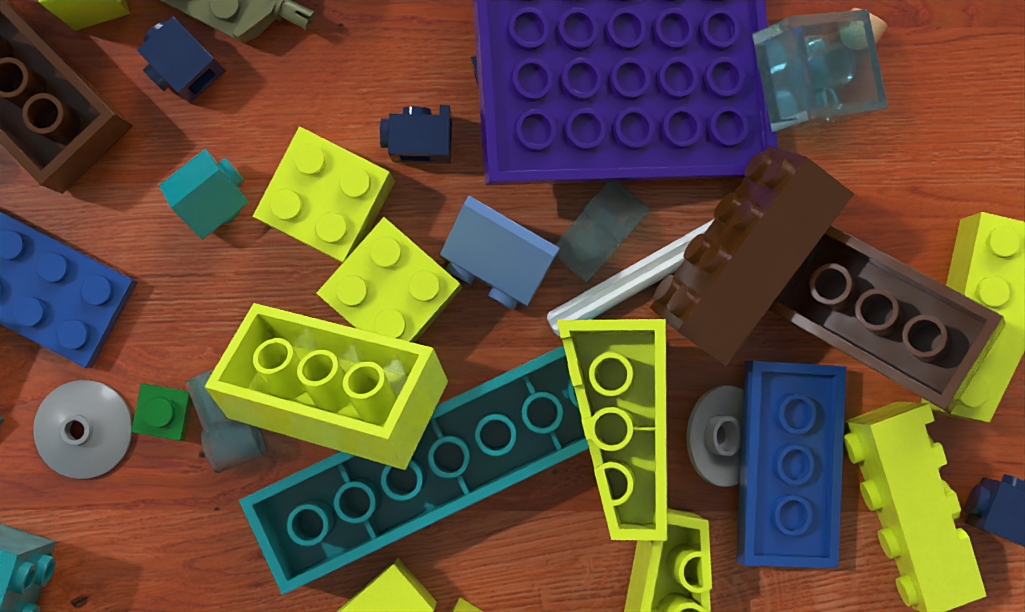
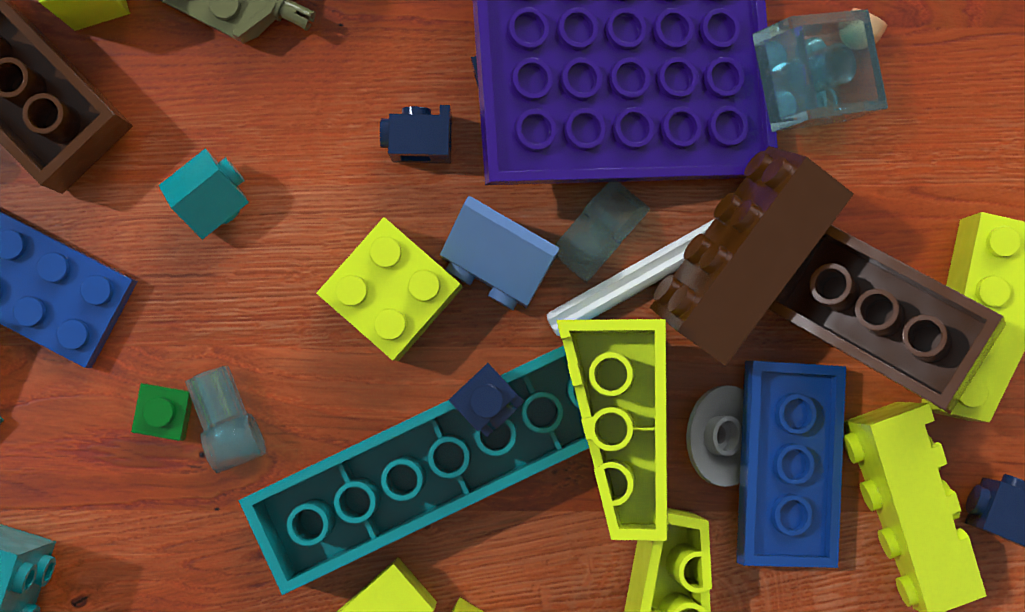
(105, 423): light grey dish -> none
(178, 60): dark blue brick -> none
(324, 196): neon yellow brick -> none
(329, 384): neon yellow brick -> none
(486, 400): none -> dark blue brick

